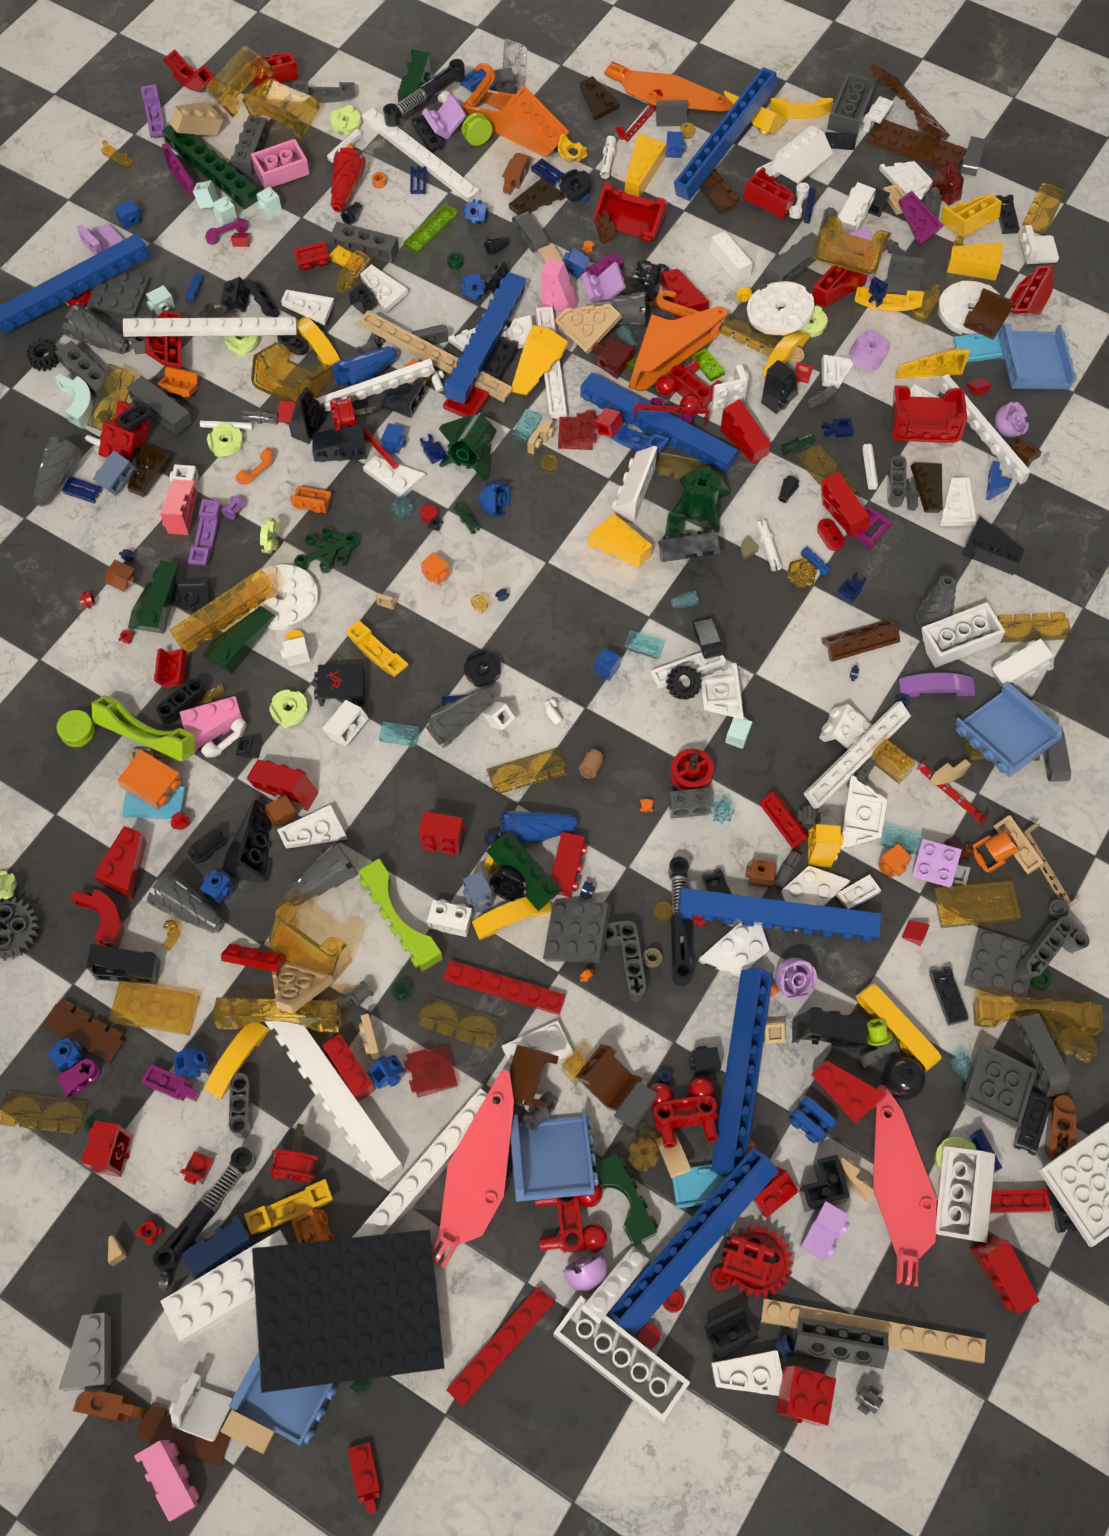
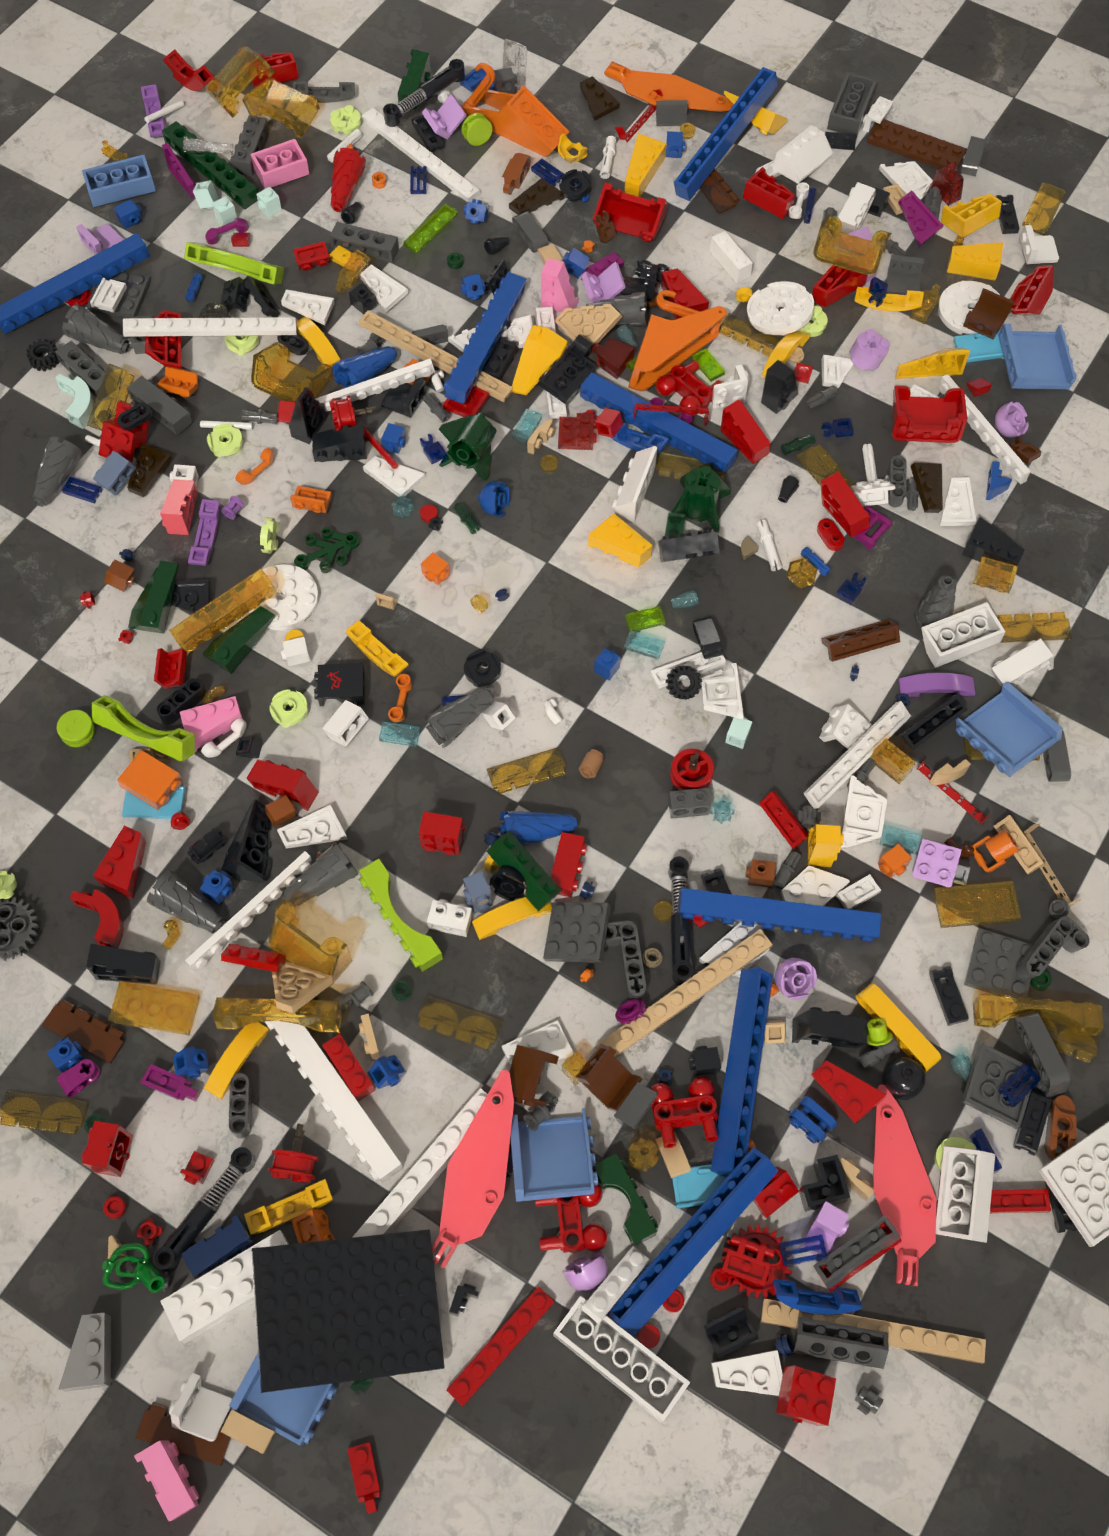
(107, 1406): dark orange piece -> none
(108, 295): none -> white plate
(114, 1207): none -> red tile
(118, 180): none -> medium blue brick
(143, 1271): none -> green piece
(160, 300): light aqua brick -> none
(164, 111): none -> white bar
(196, 119): tan wedge -> none
(200, 145): none -> clear pin
(223, 259): none -> lime arch
(248, 912): none -> white plate
(404, 684): none -> orange bar
(430, 1071): clear red plate -> none
(436, 407): none -> dark grey axle
(459, 1302): none -> black bracket
(504, 987): red plate -> none
(573, 361): none -> black hinge
(630, 1011): none -> magenta gear
(645, 619): none -> clear neon green plate
(646, 805): orange piece -> none
(688, 993): none -> tan plate
(793, 261): dark grey brick -> none
(801, 110): yellow slope -> none
(815, 1302): none -> blue slope
(821, 1246): none -> clear blue tile
(857, 1253): none -> dark grey piece
(872, 493): none -> white bracket
(915, 932): red slope -> none
(925, 119): reddish brown plate -> none
(930, 724): none -> black brick
(995, 575): none -> clear yellow brick
(1005, 1274): red wedge -> none
(1008, 1095): none -> clear blue tile

